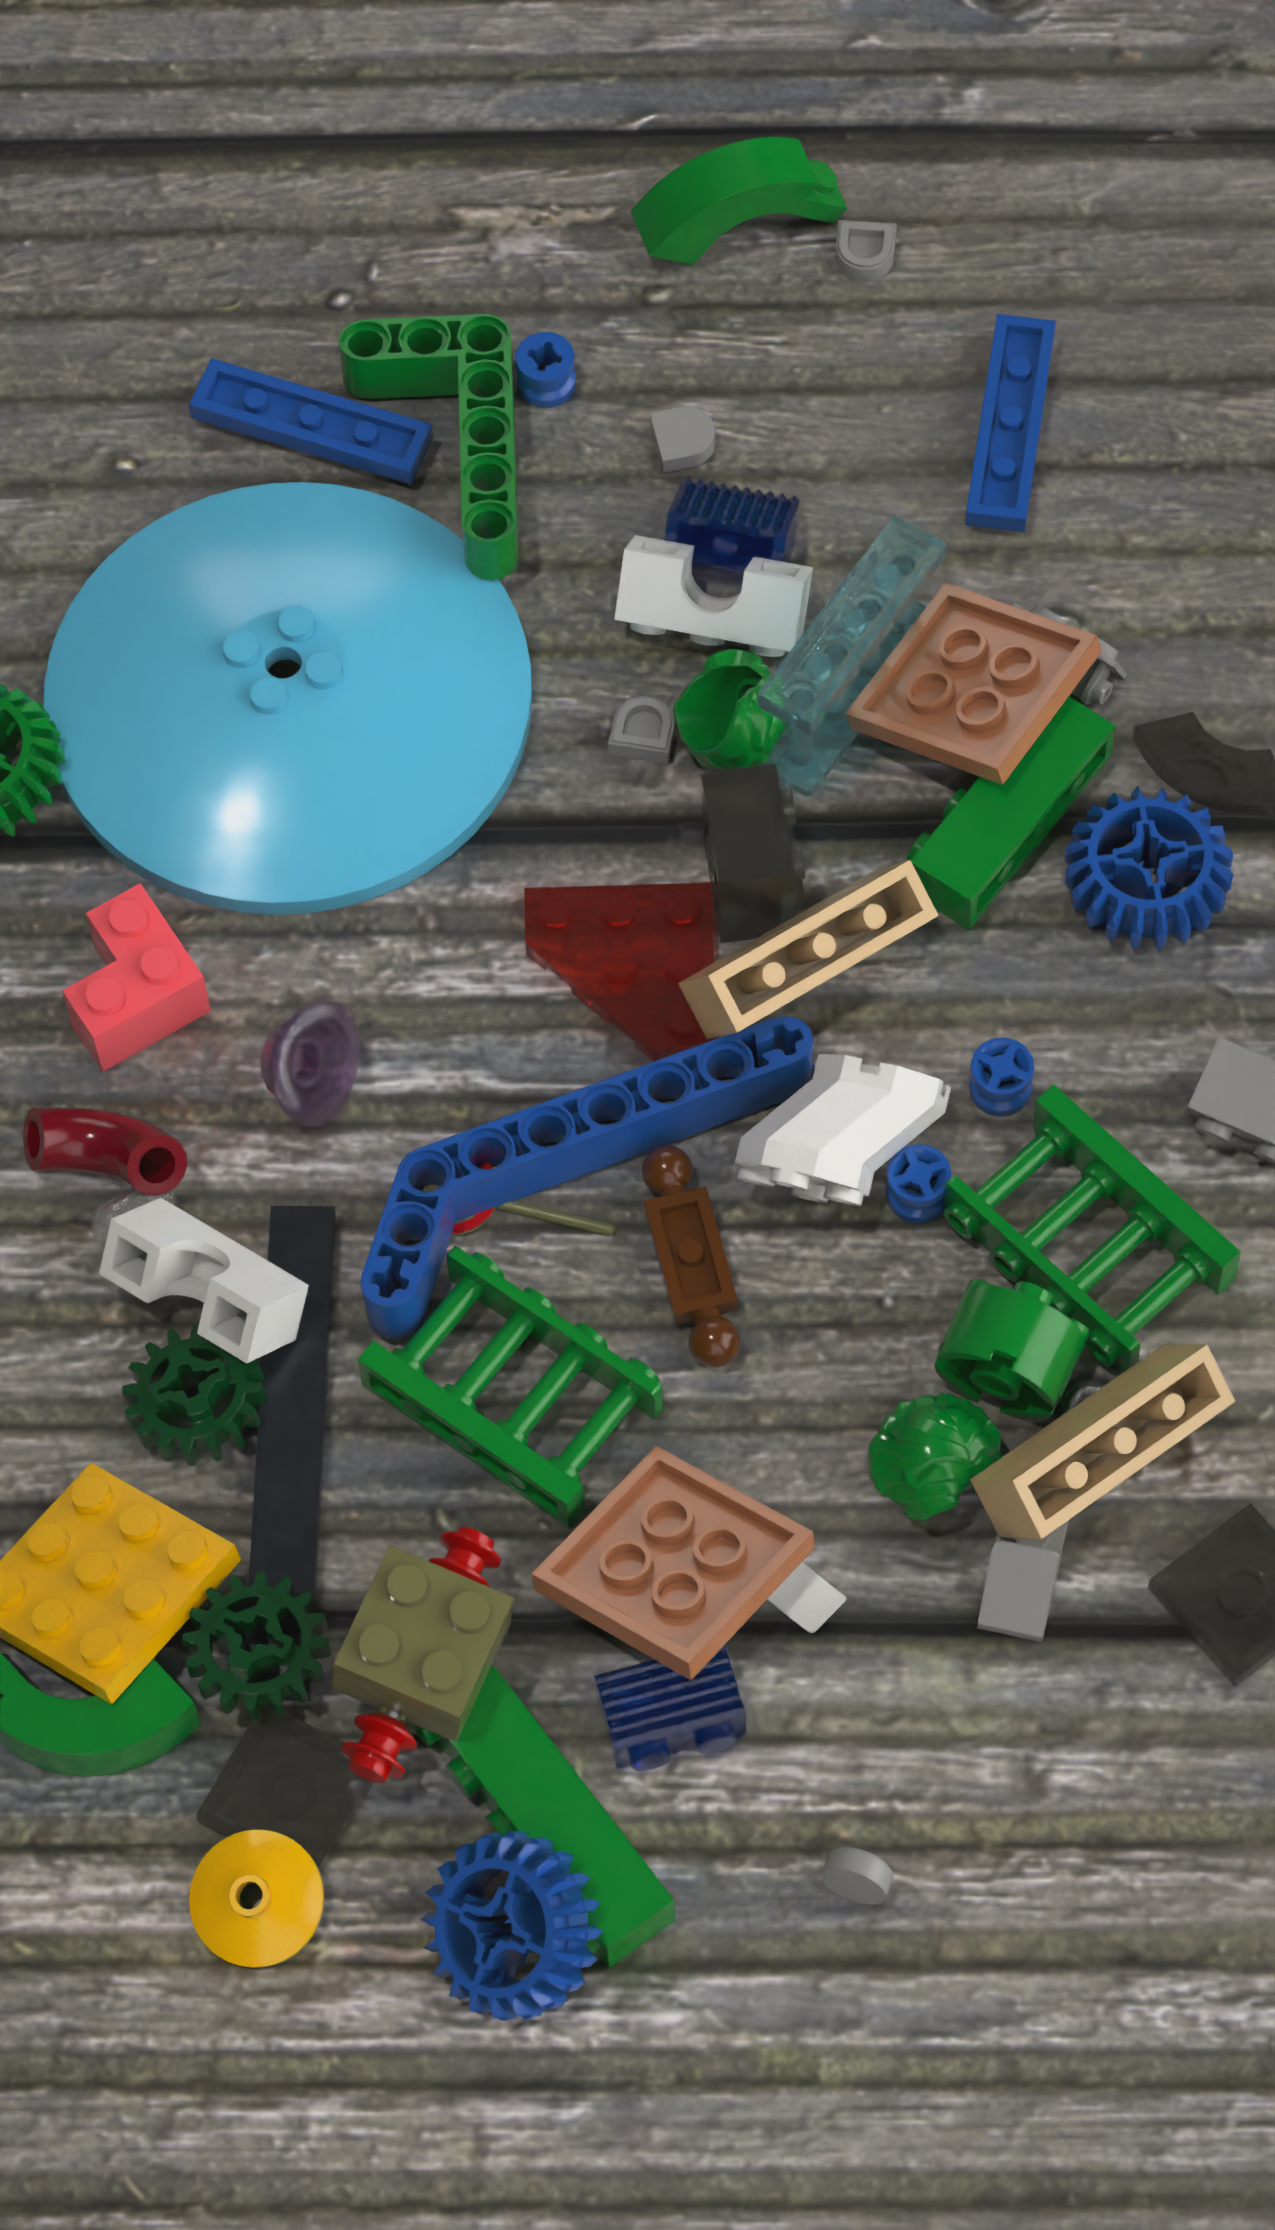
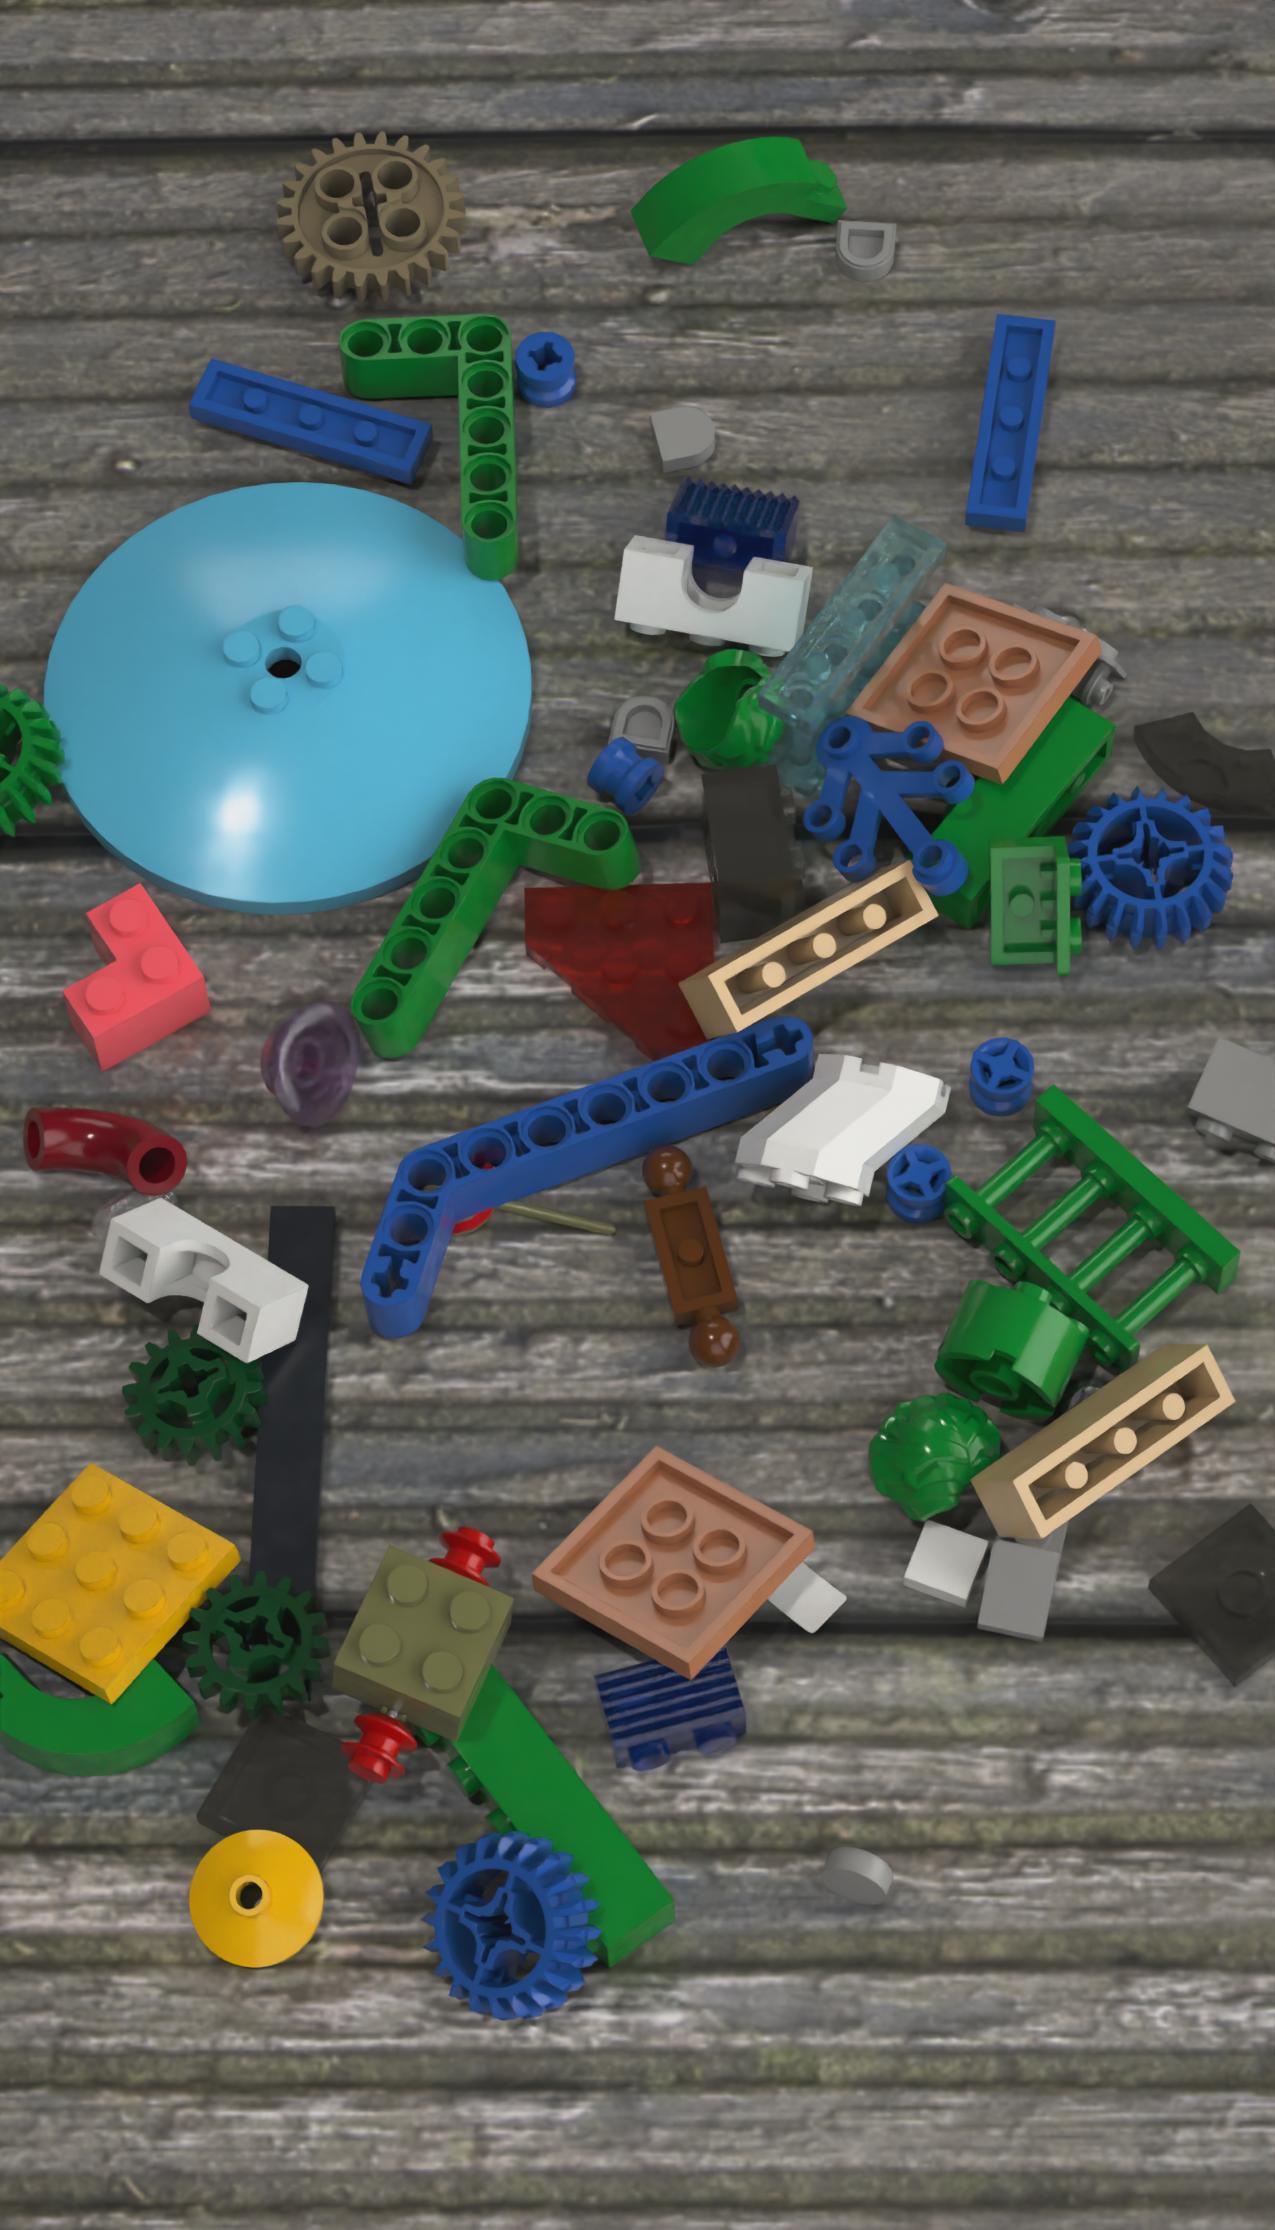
(409, 200): none -> dark tan gear
(486, 842): none -> green beam
(503, 1446): green fence -> none
(625, 775): none -> blue wheel
(884, 794): none -> blue plant
(946, 1563): none -> white tile
(1031, 902): none -> green bracket

